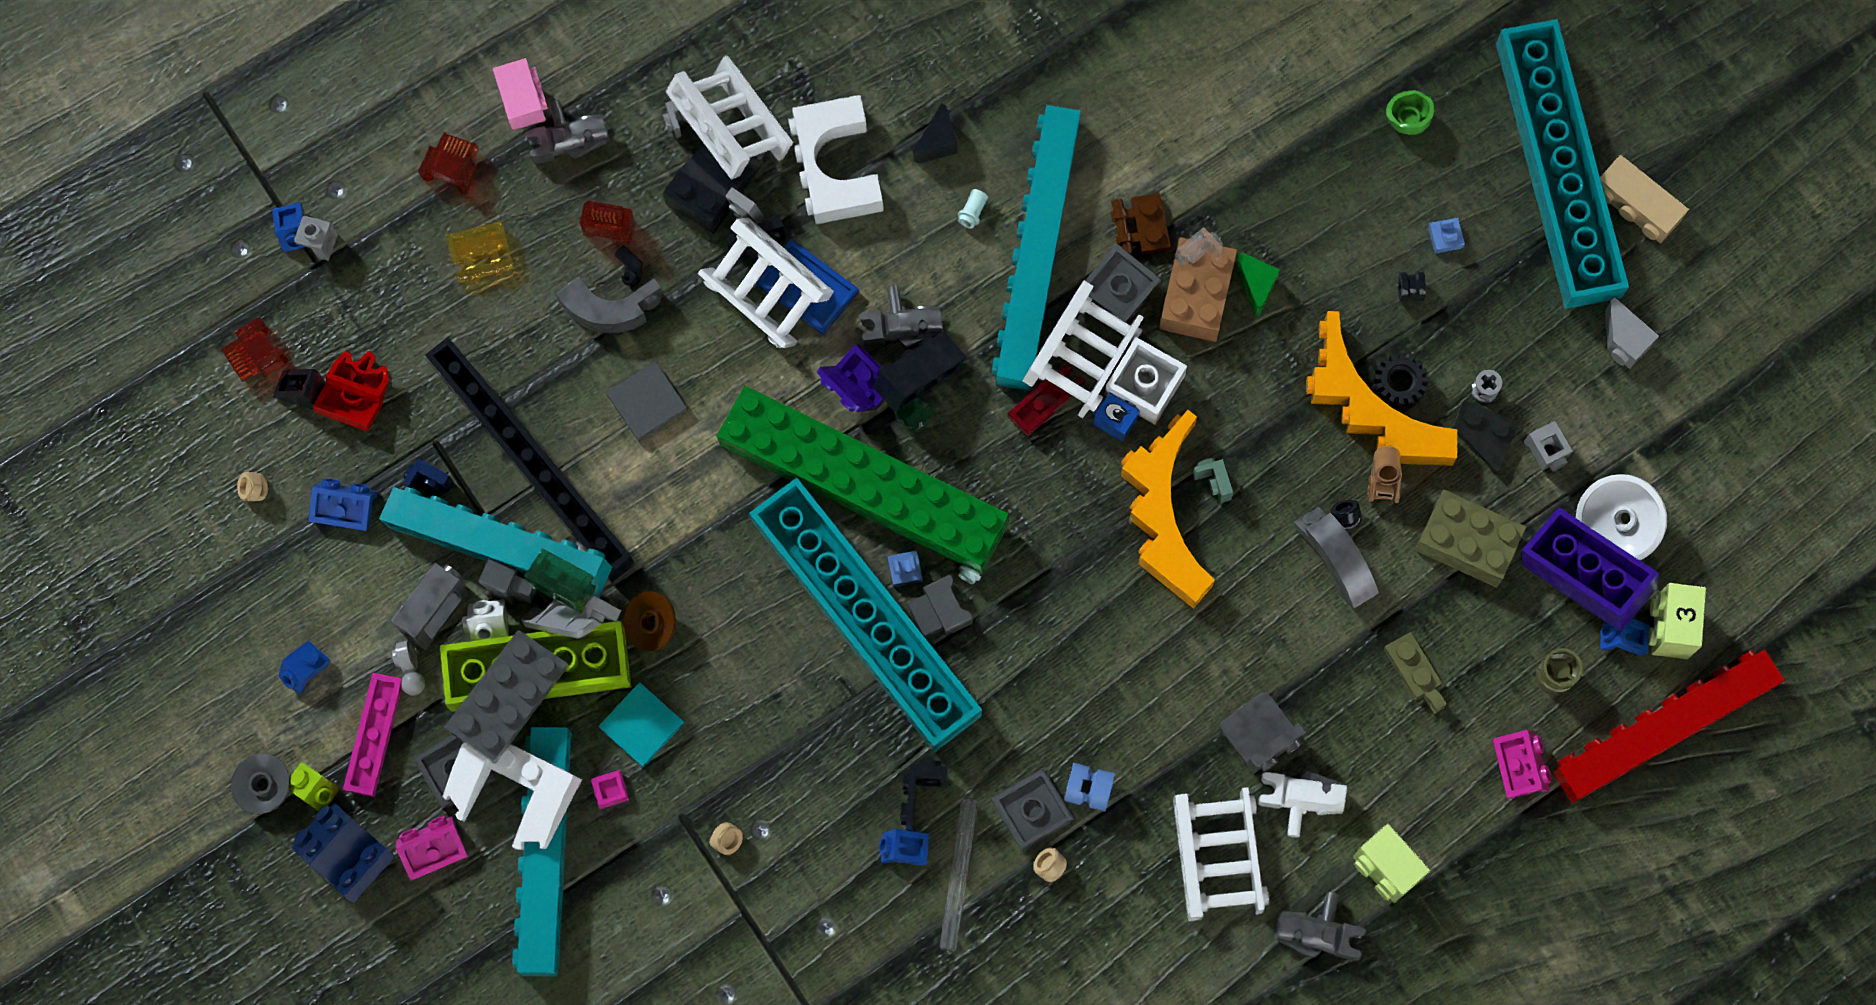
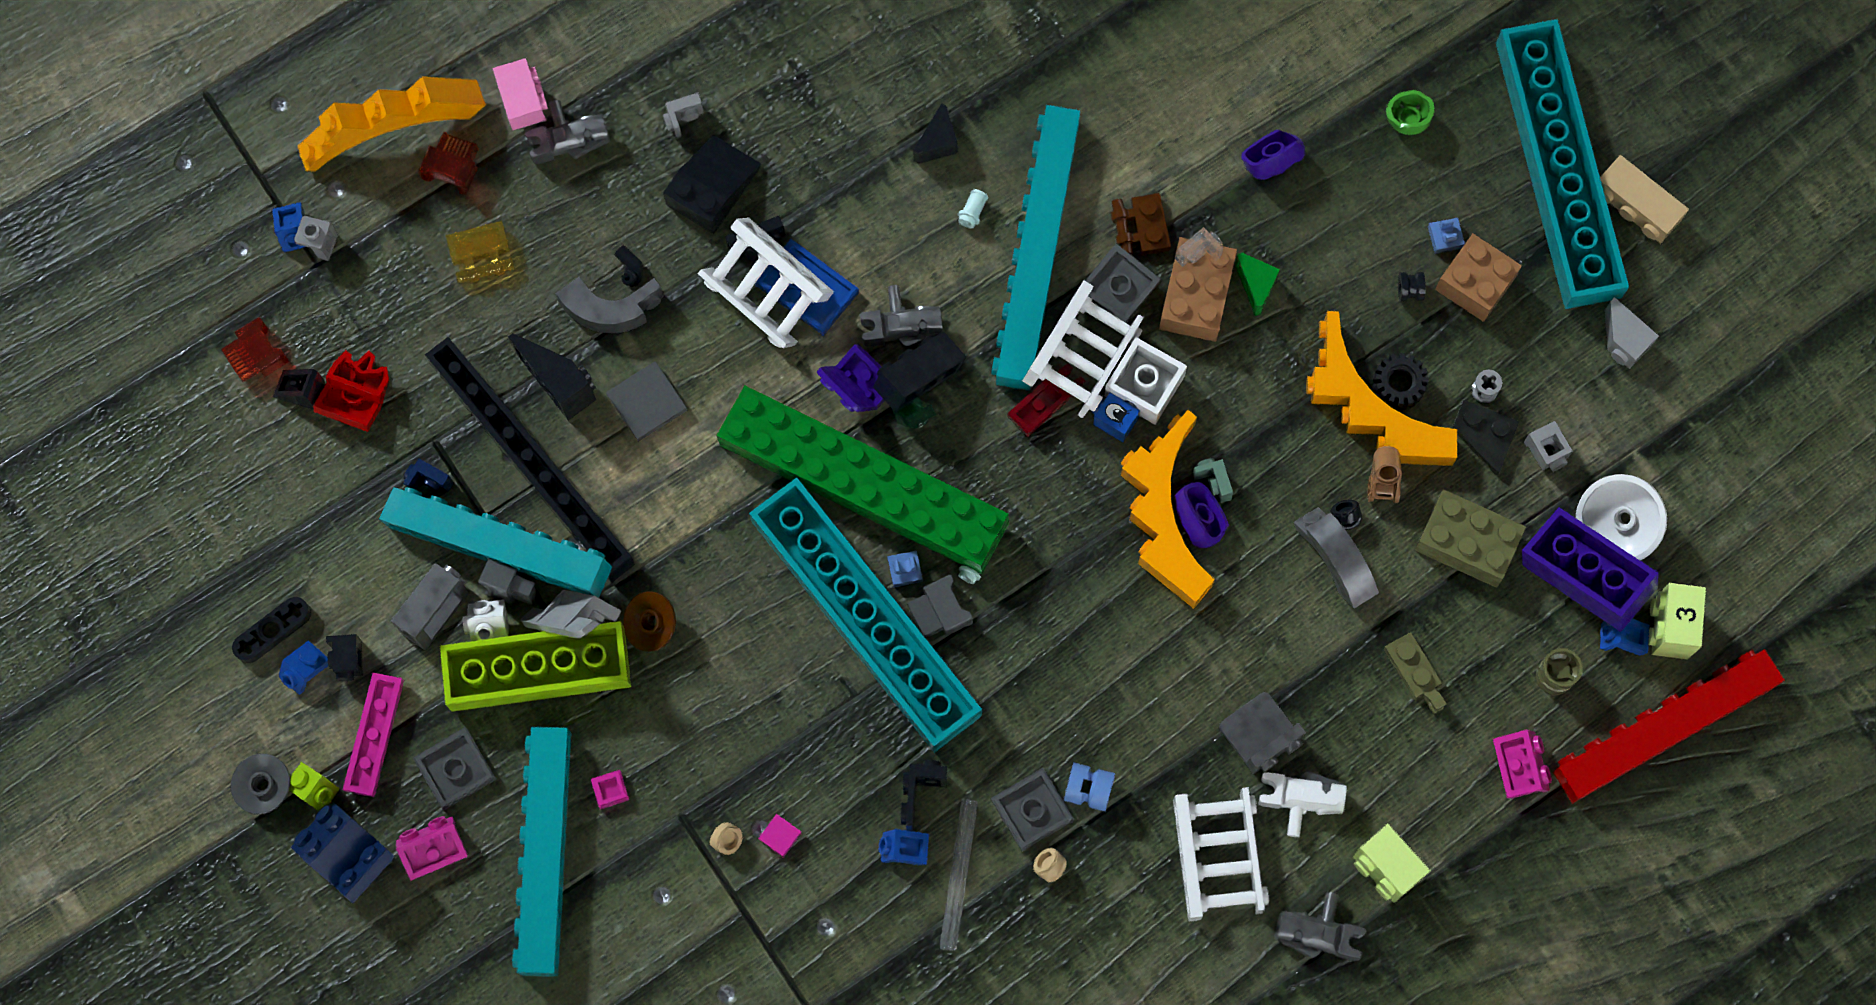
(252, 486): tan tile -> none
(270, 643): none -> black beam
(341, 504): blue bracket -> none
(345, 656): none -> black brick
(389, 110): none -> light orange arch
(406, 658): light grey plate -> none
(506, 696): dark grey plate -> none
(551, 788): white wedge -> none
(558, 376): none -> black slope
(560, 580): clear green hinge -> none
(607, 221): clear red piece -> none
(641, 725): teal tile -> none
(711, 129): white fence -> none
(743, 206): light grey plate -> none
(780, 835): none -> dark pink tile
(830, 197): white arch -> none
(1200, 515): none -> dark purple piece
(1273, 154): none -> dark purple piece
(1478, 277): none -> medium nougat brick

